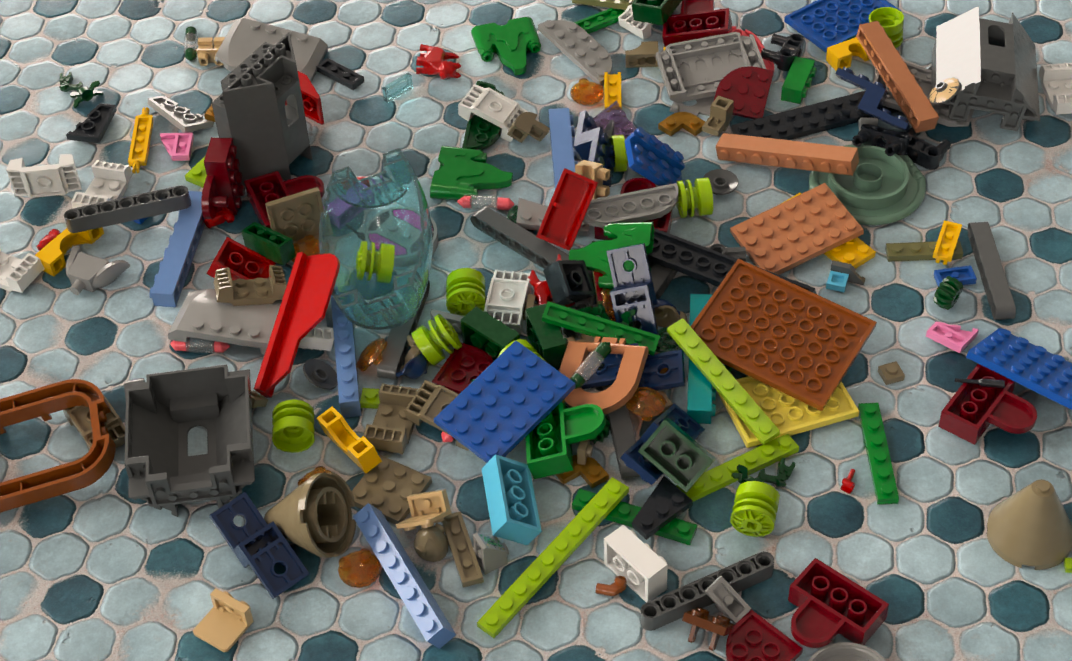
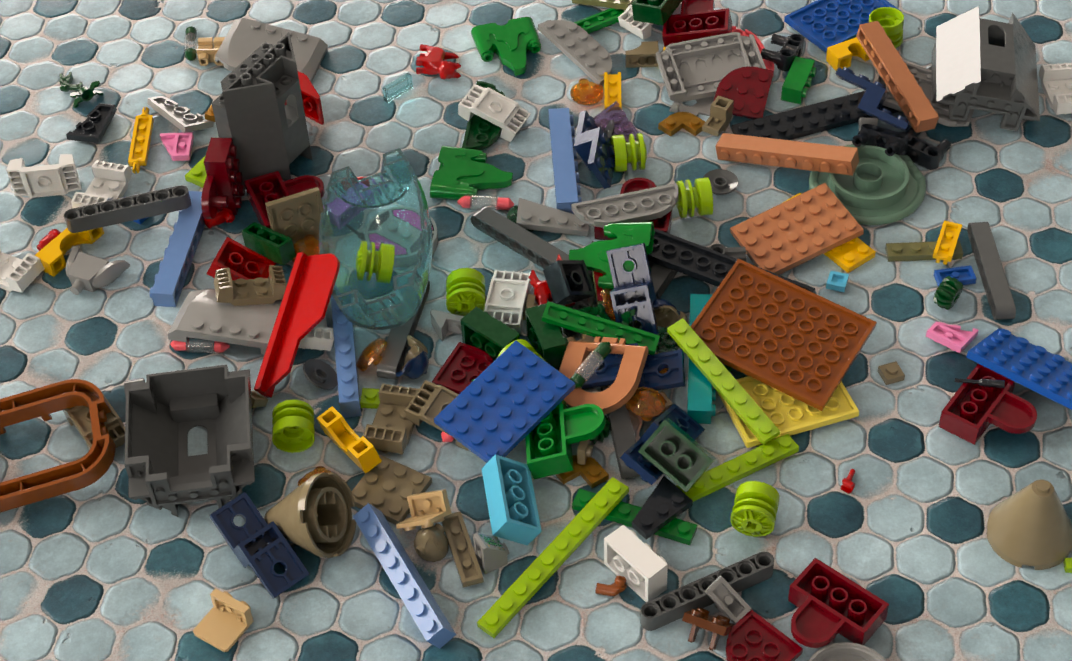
(340, 74): black plate -> none
(359, 568): clear orange dish -> none
(438, 338): lime wheel -> none
(527, 125): dark tan brick -> none
(567, 209): red container -> none
(597, 173): tan hips -> none
(653, 158): blue plate -> none
(783, 474): dark green piece -> none
(847, 268): dark grey tile -> none
(878, 453): green plate -> none
(944, 91): dish -> none

